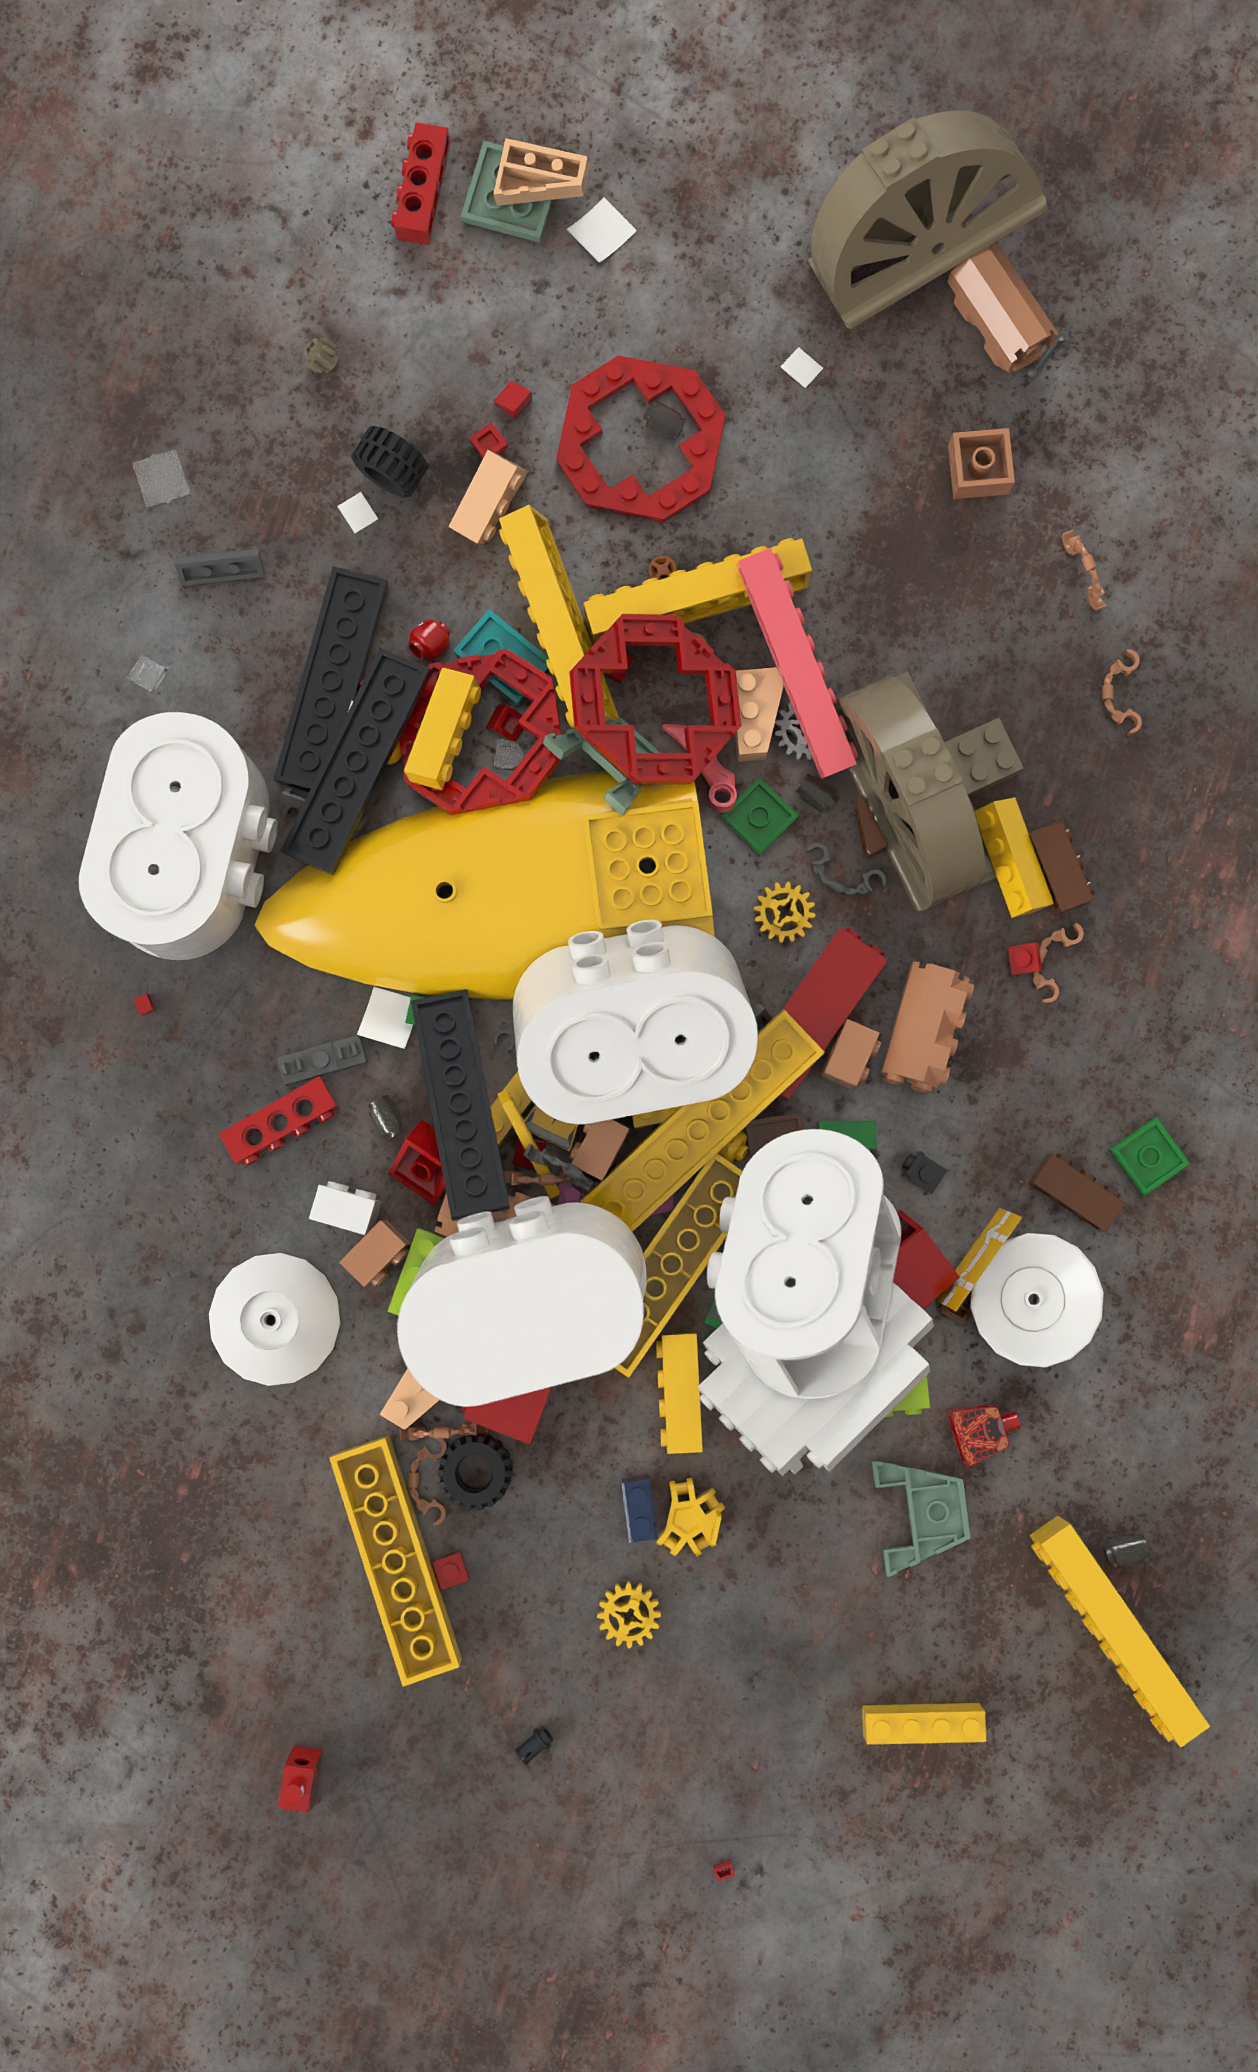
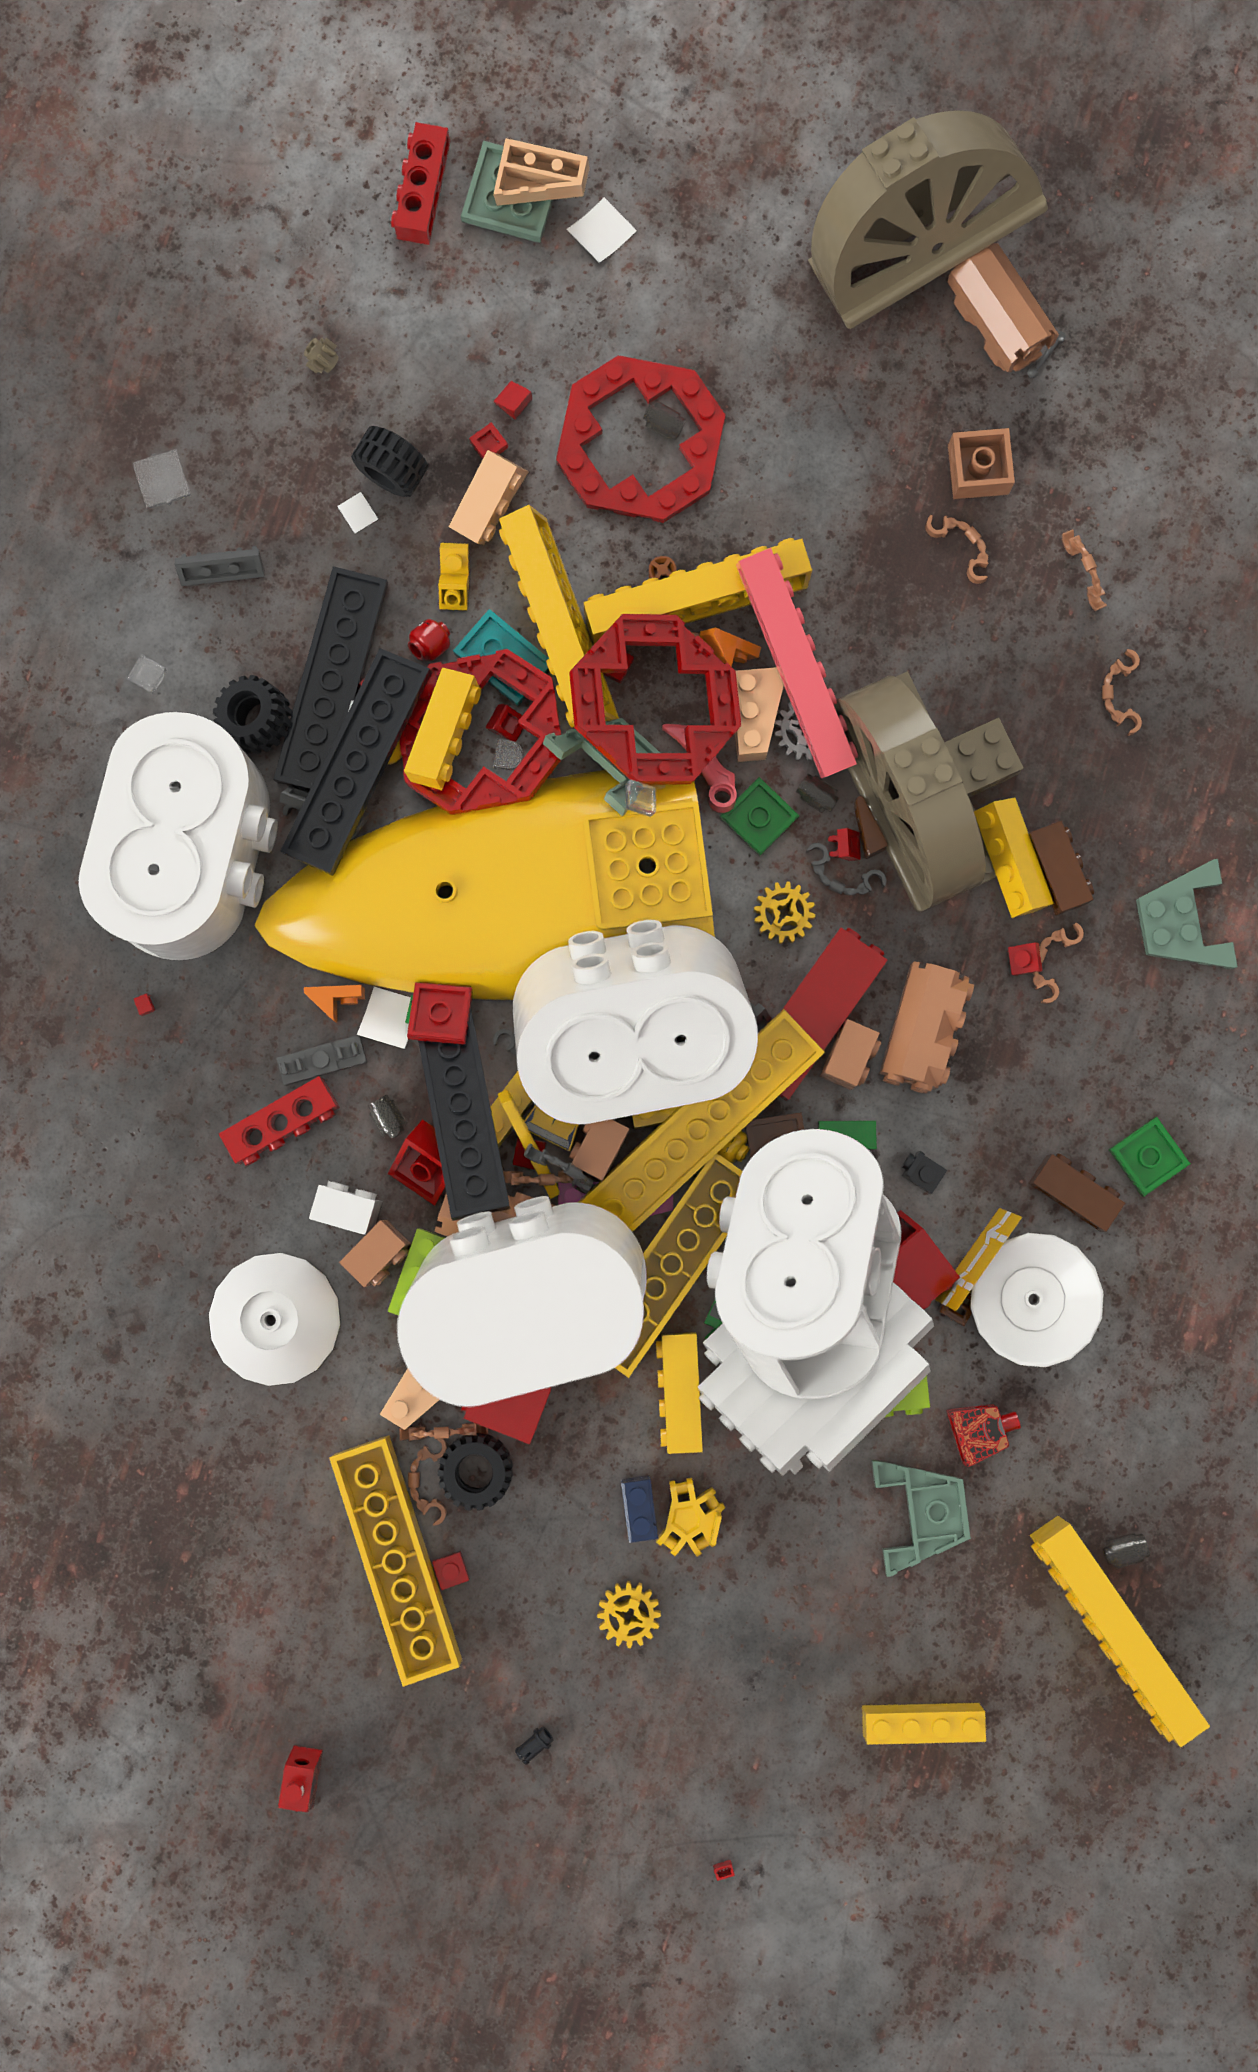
(239, 700): none -> black tyre
(327, 997): none -> orange slope
(440, 1013): none -> red tile
(454, 576): none -> yellow slope
(640, 798): none -> clear tile
(729, 647): none -> orange slope
(801, 367): white sticker -> none
(848, 844): none -> red tile
(972, 535): none -> nougat piece
(1172, 922): none -> sand green wing

